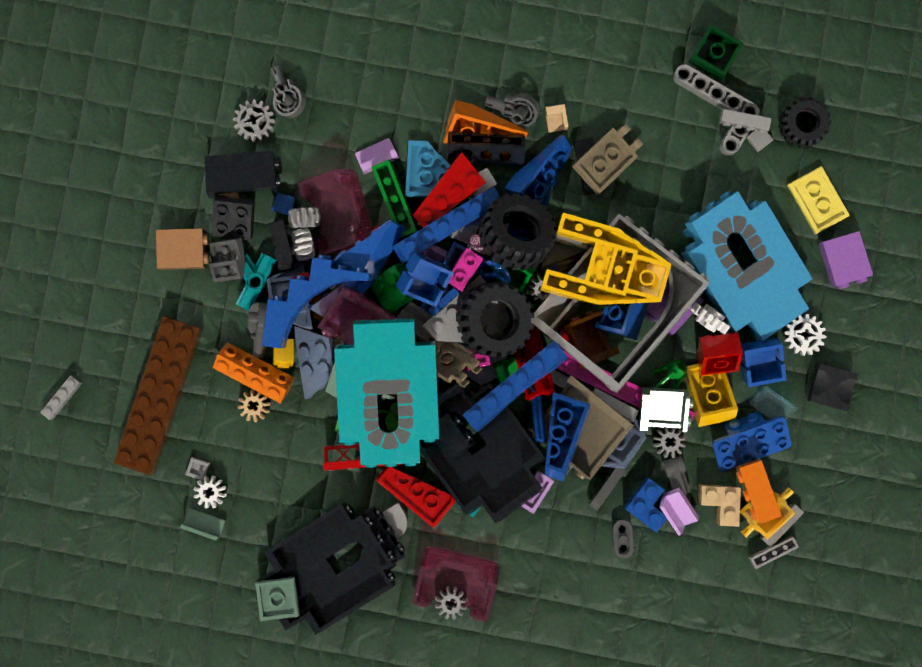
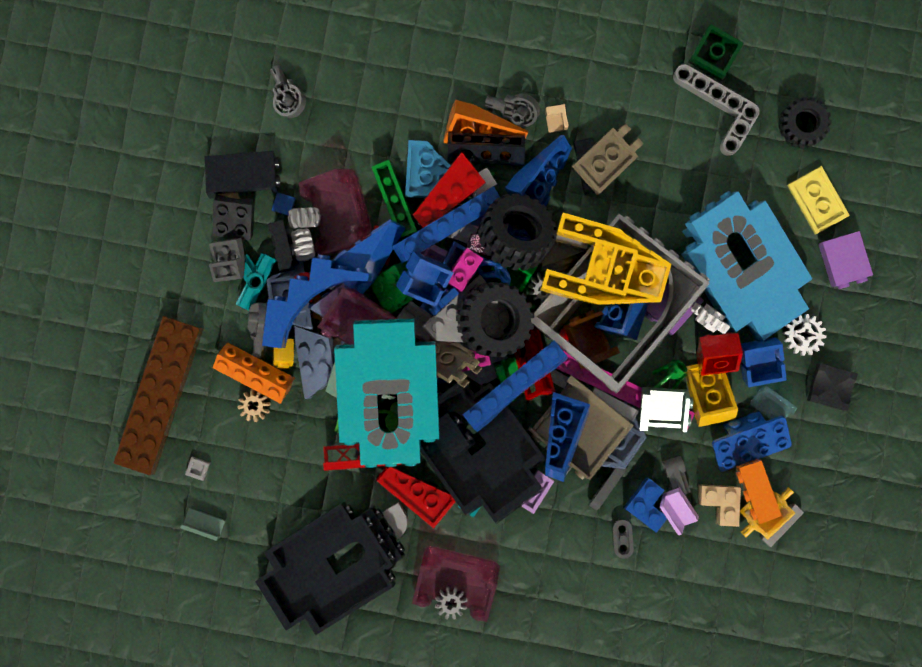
(61, 397): light grey piece -> none
(182, 249): medium nougat brick -> none
(207, 484): white gear -> none
(247, 121): light grey gear -> none
(277, 598): sand green tile -> none
(376, 154): lavender panel -> none
(538, 418): blue axle -> none
(667, 448): light grey gear -> none
(745, 120): light grey piece -> none
(759, 140): light grey tile -> none
(771, 553): light grey piece -> none

